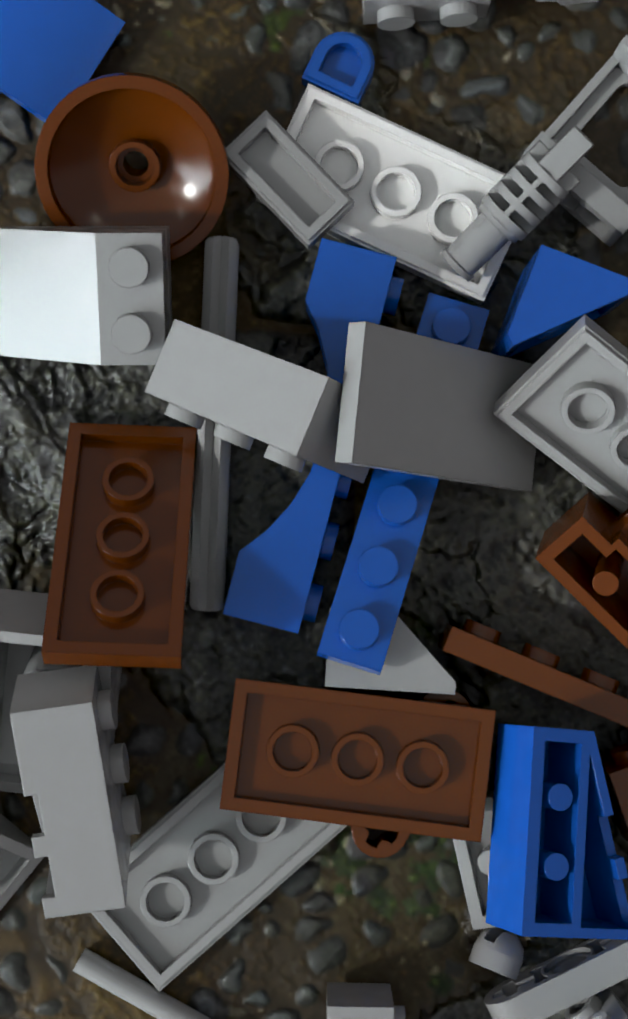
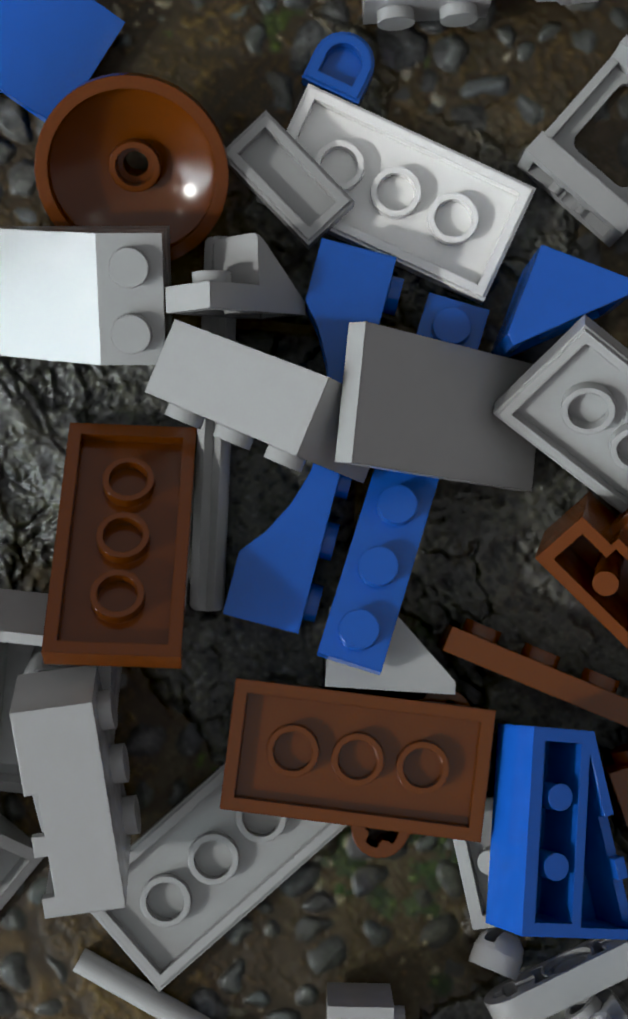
(242, 286): none -> light grey slope
(519, 202): light grey hinge -> none

